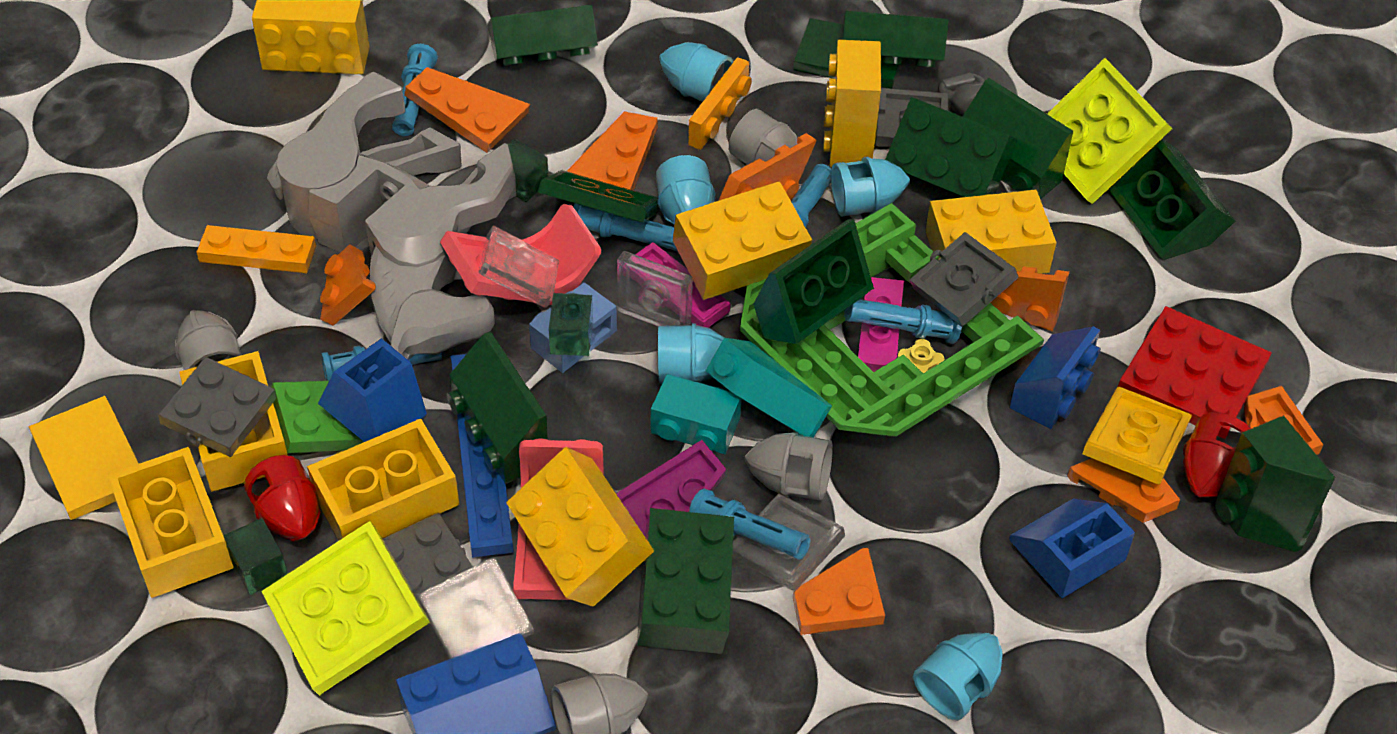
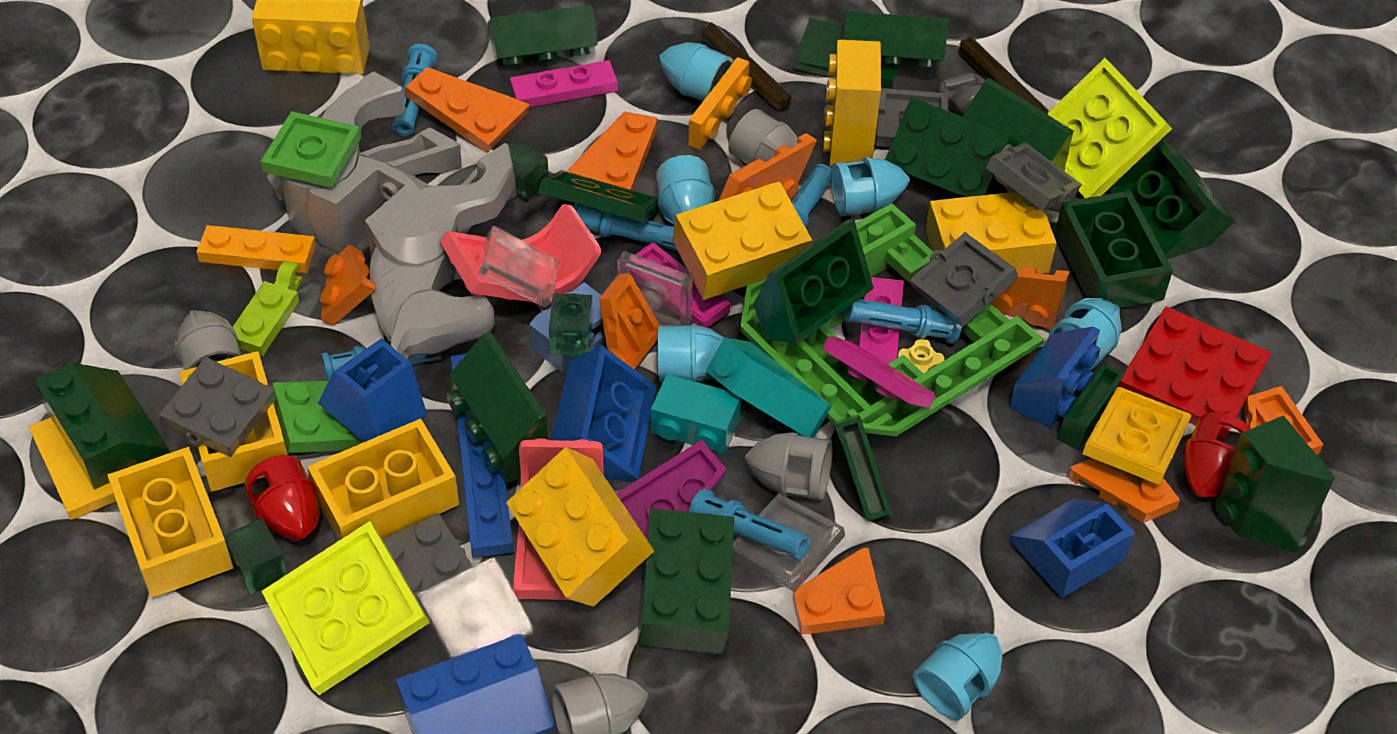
(99, 420): none -> dark green slope
(268, 310): none -> lime plate
(311, 149): none -> bright green plate
(565, 84): none -> dark pink plate
(608, 405): none -> blue slope
(627, 320): none -> orange wing
(761, 80): none -> dark brown axle
(862, 467): none -> dark green piece
(889, 380): none -> dark pink plate
(992, 69): none -> dark brown axle
(1032, 176): none -> dark grey plate
(1089, 407): none -> dark green piece
(1094, 313): none -> medium azure helmet
(1113, 250): none -> dark green brick

